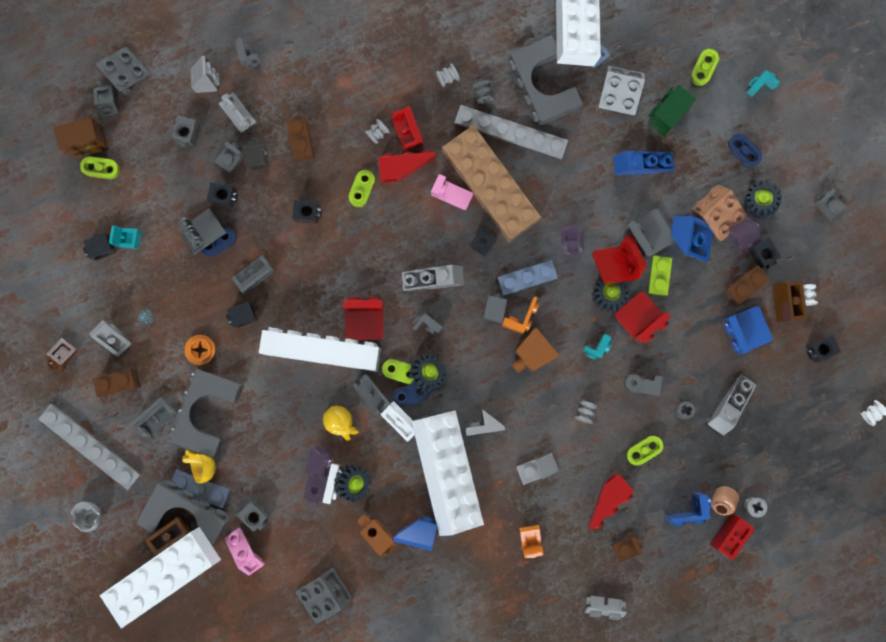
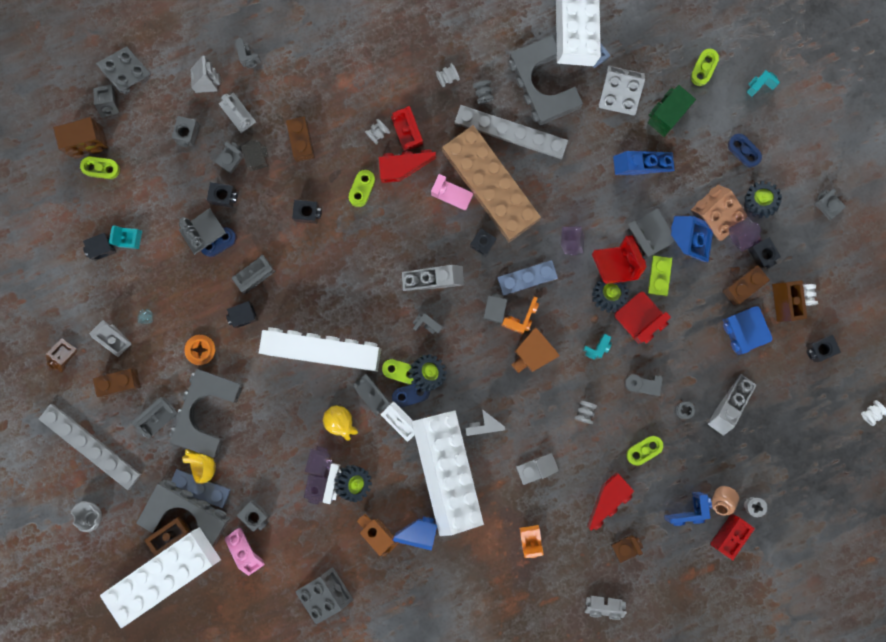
(364, 318): red bracket -> none

